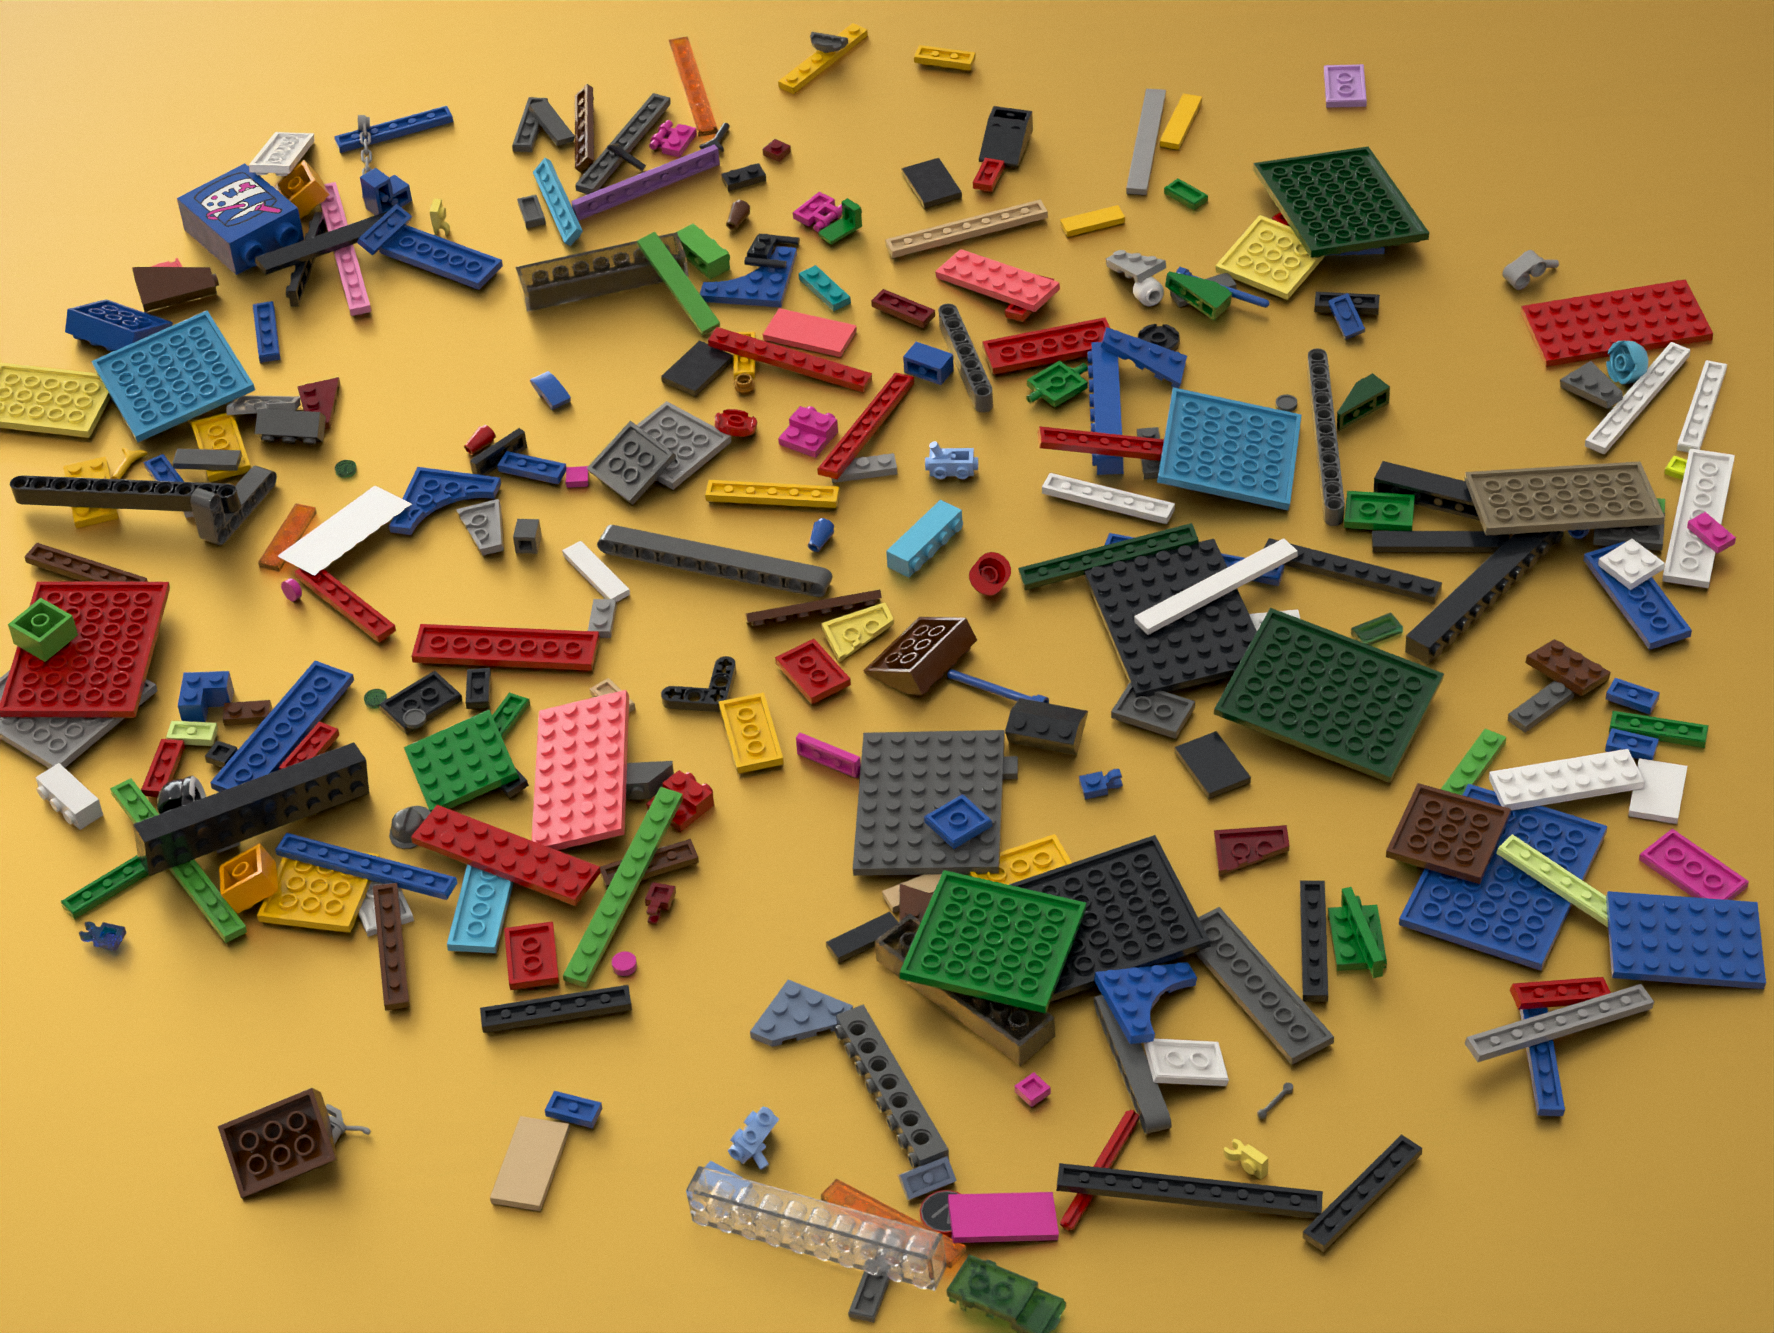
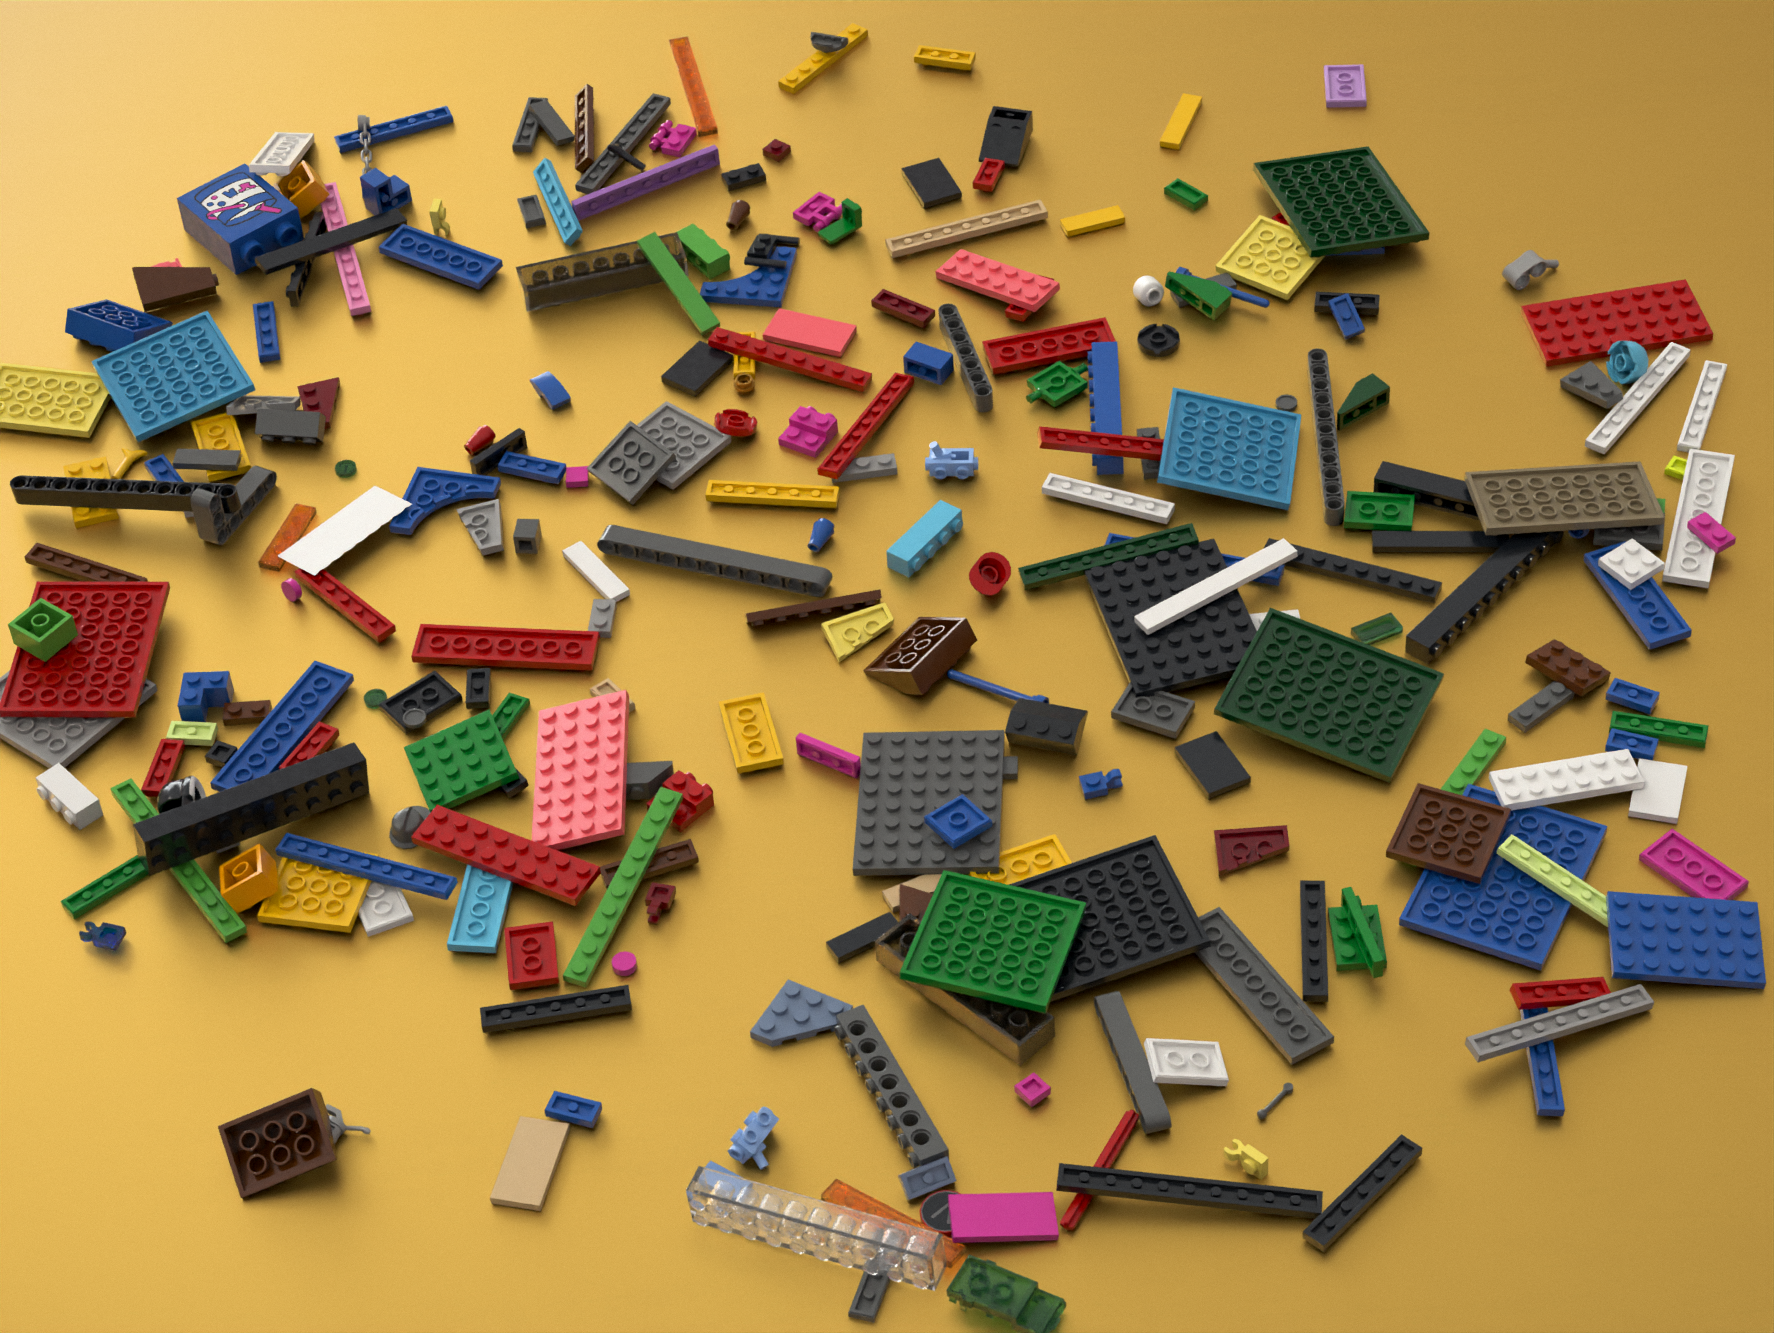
(384, 229): blue plate -> none
(391, 946): reddish brown plate -> none
(707, 696): black beam -> none
(717, 138): black piece -> none
(813, 671): red plate -> none
(824, 288): teal plate -> none
(1135, 265): light grey wing -> none
(1135, 992): blue plate -> none
(1146, 142): light grey tile -> none
(1157, 359): blue wing -> none

